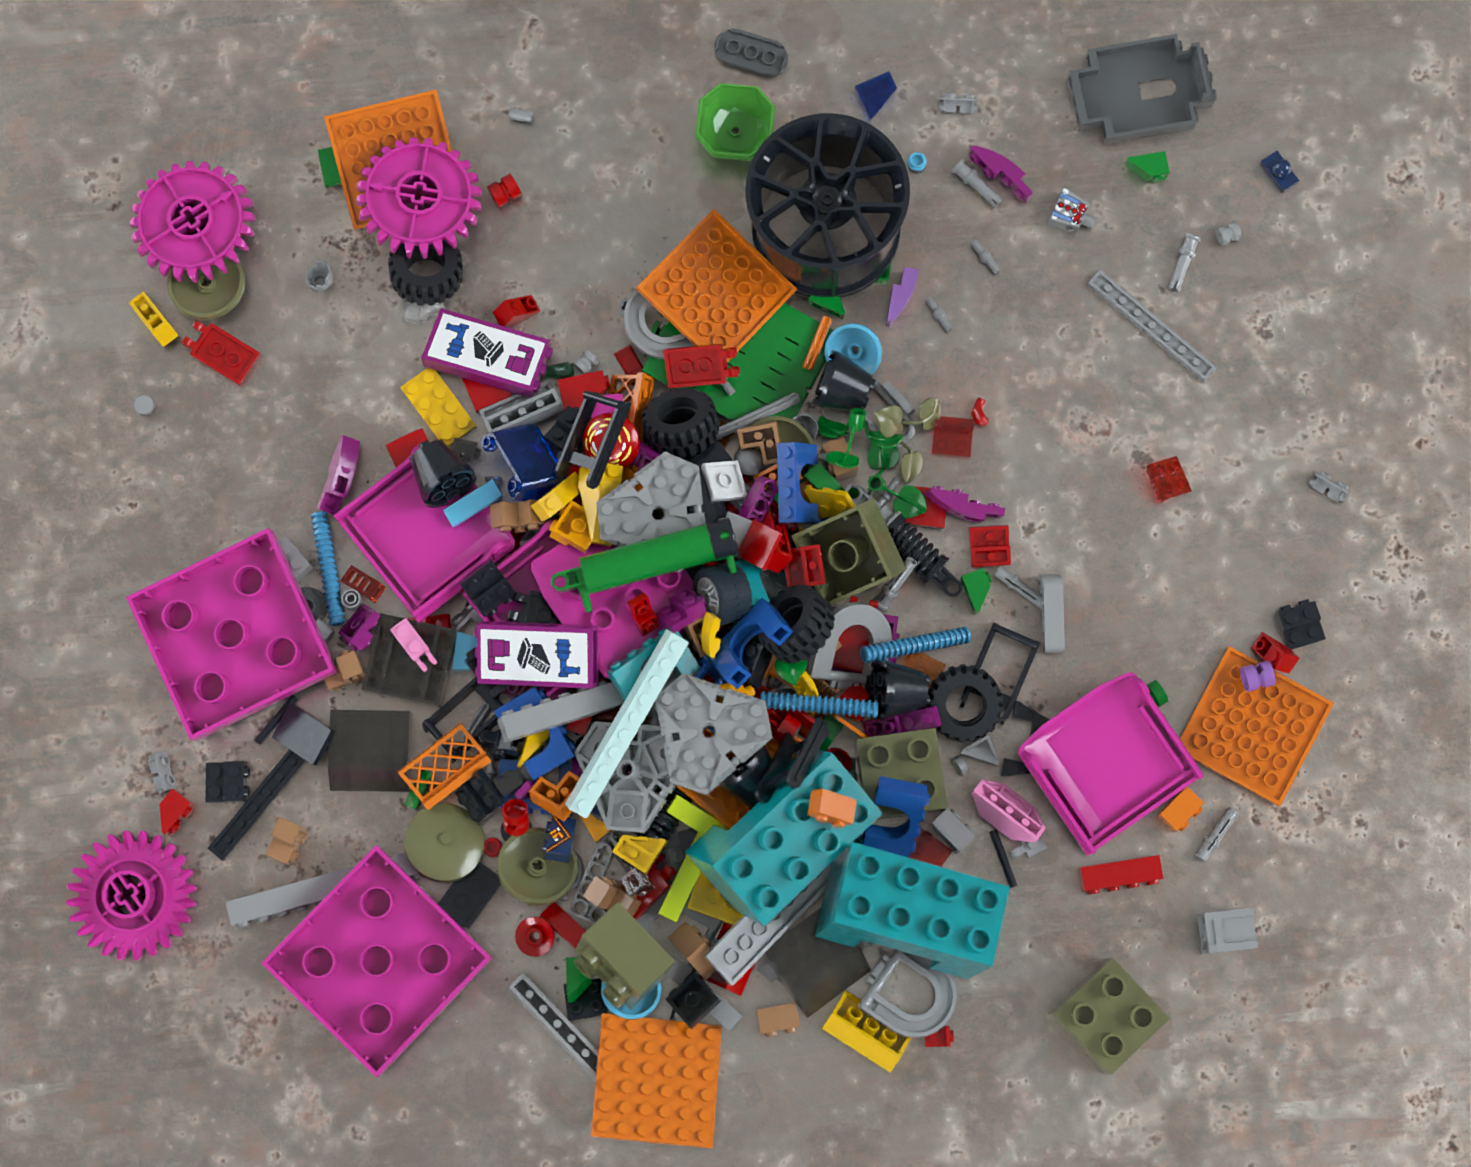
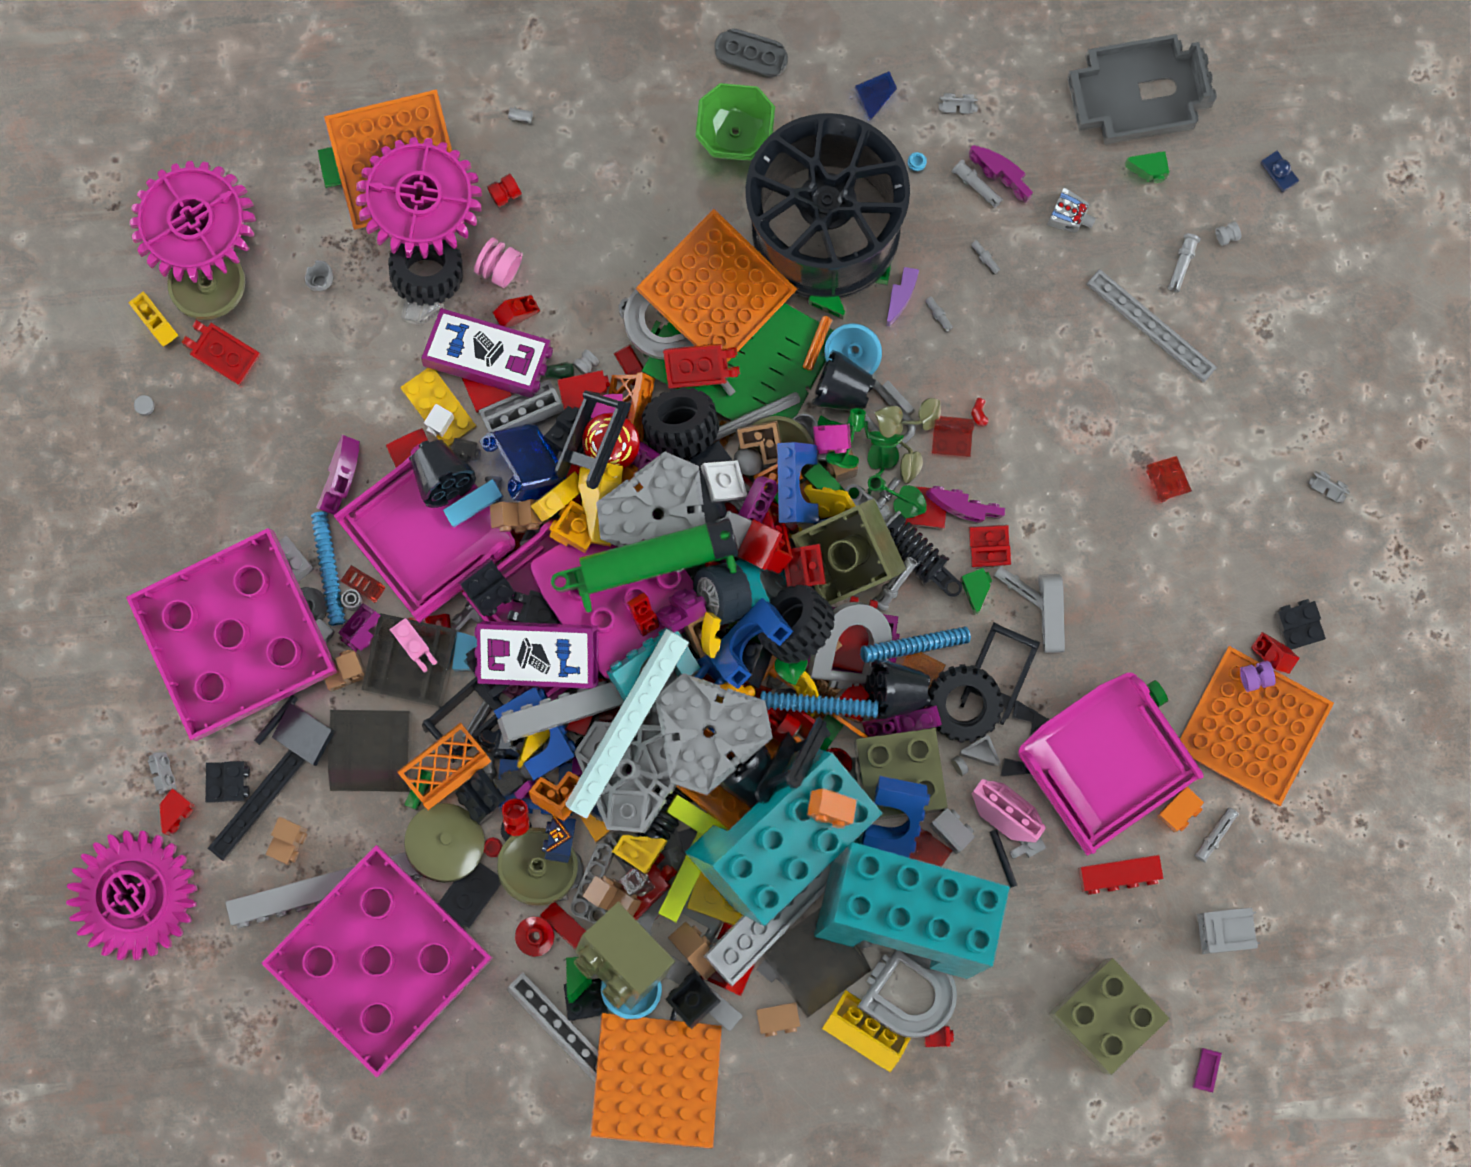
(438, 421): none -> white brick
(497, 262): none -> bright pink wheel
(832, 438): none -> dark pink brick
(1207, 1070): none -> magenta tile

